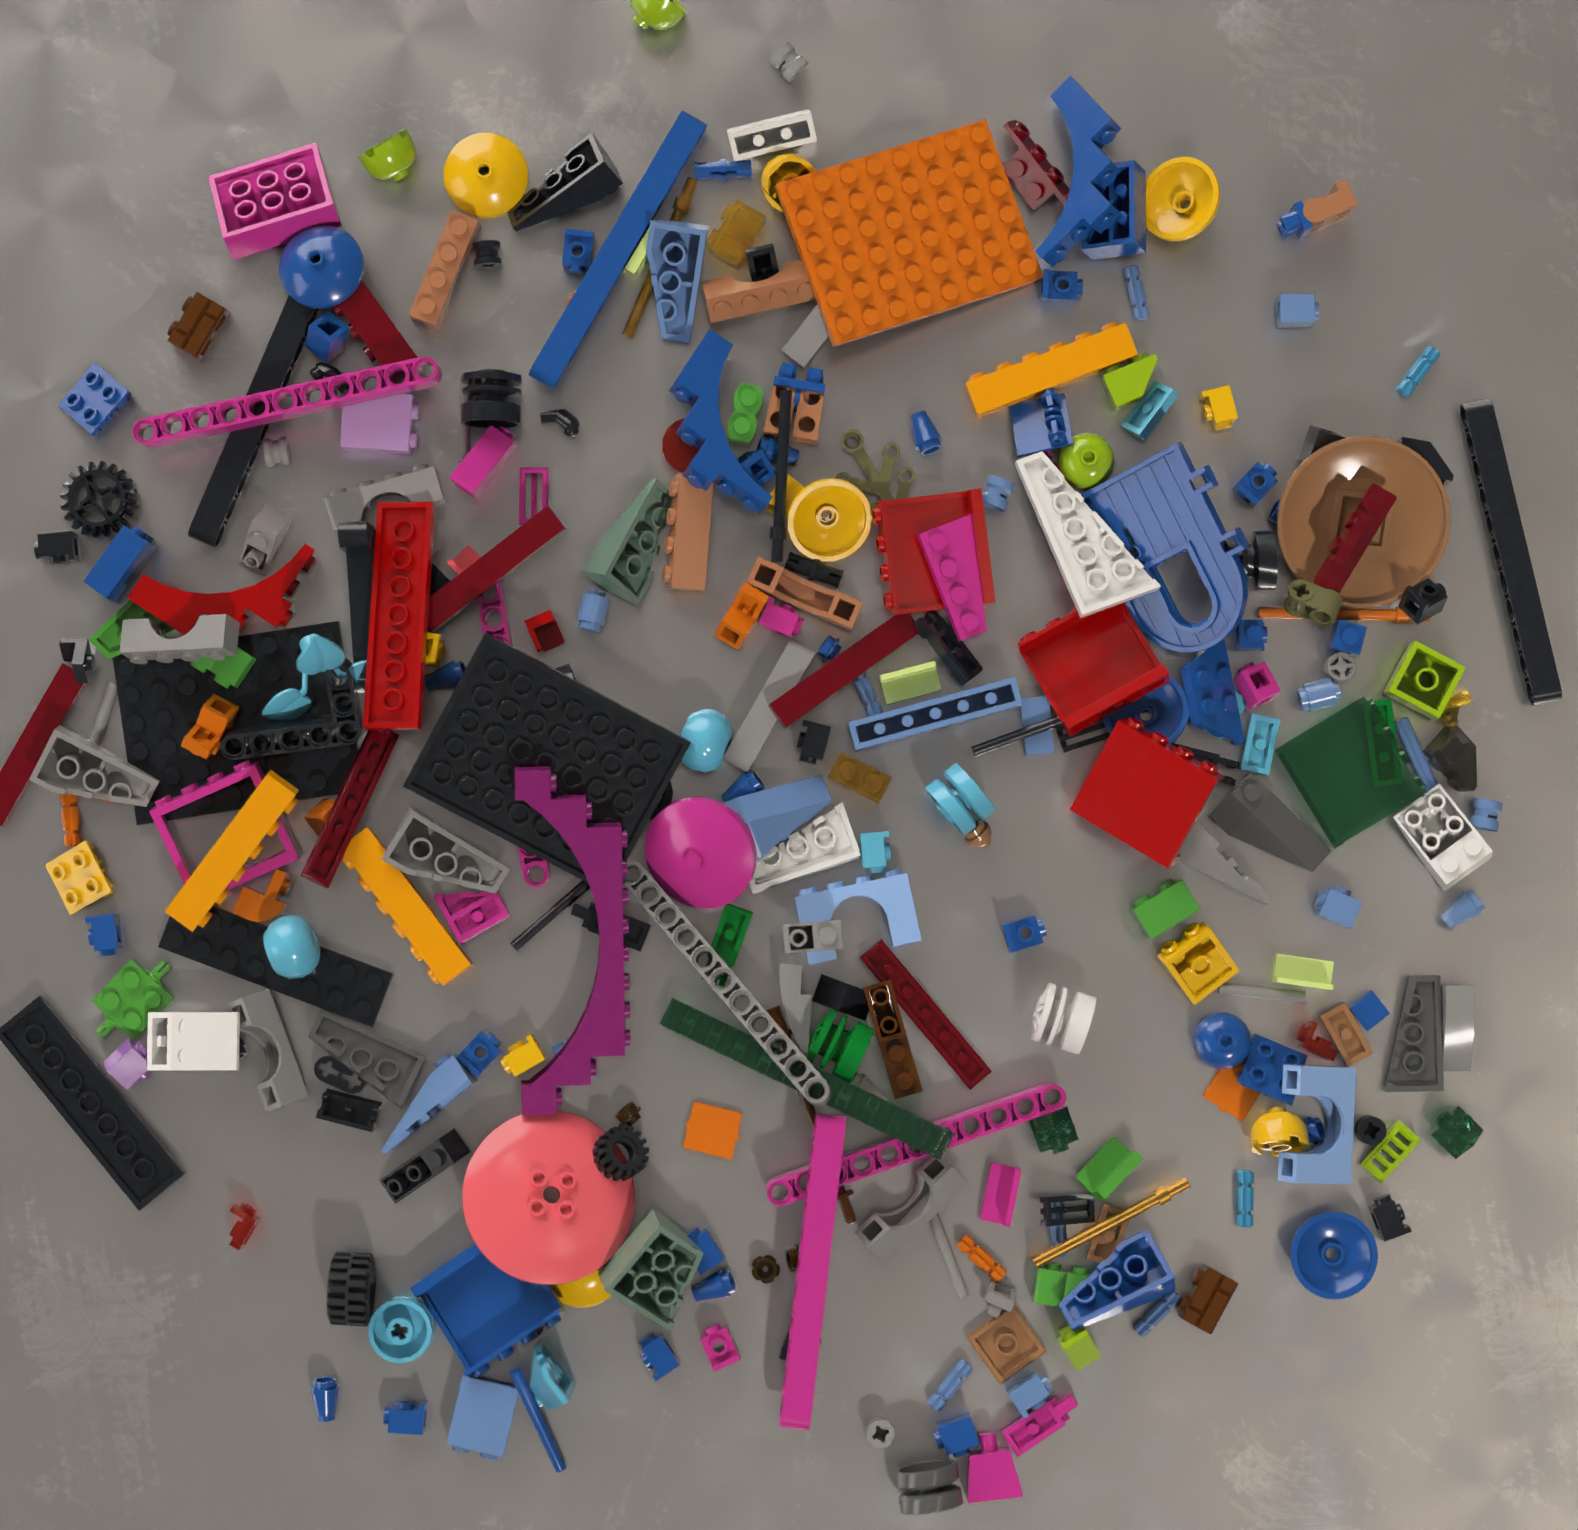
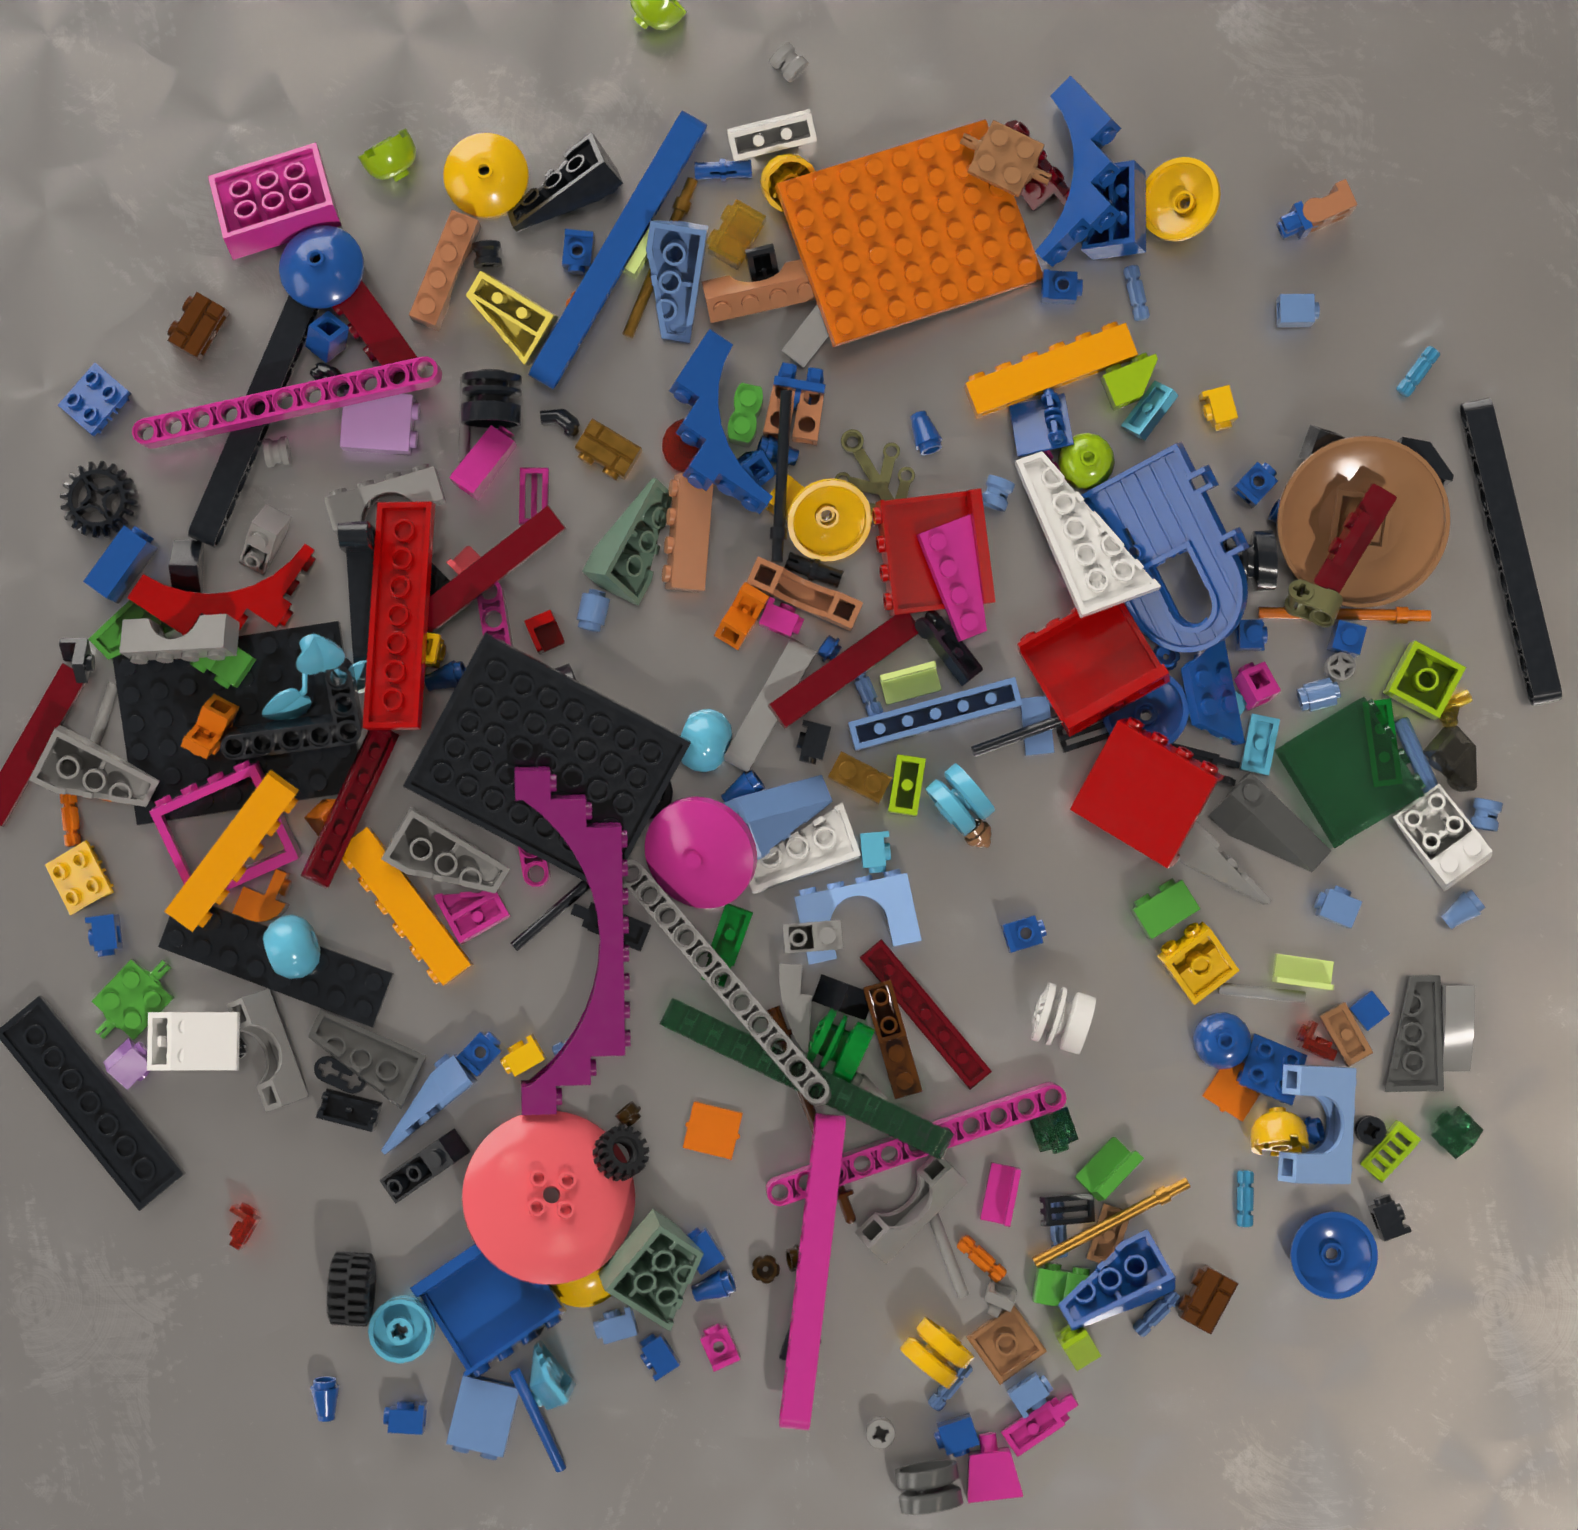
(57, 547): black brick -> none
(187, 565): none -> black slope
(514, 316): none -> light yellow wedge
(607, 449): none -> pearl gold brick
(616, 1325): none -> medium blue brick
(906, 785): none -> lime brick
(940, 1348): none -> yellow wheel
(1006, 158): none -> medium nougat plate
(1169, 663): none -> blue plate
(1428, 595): black brick -> none

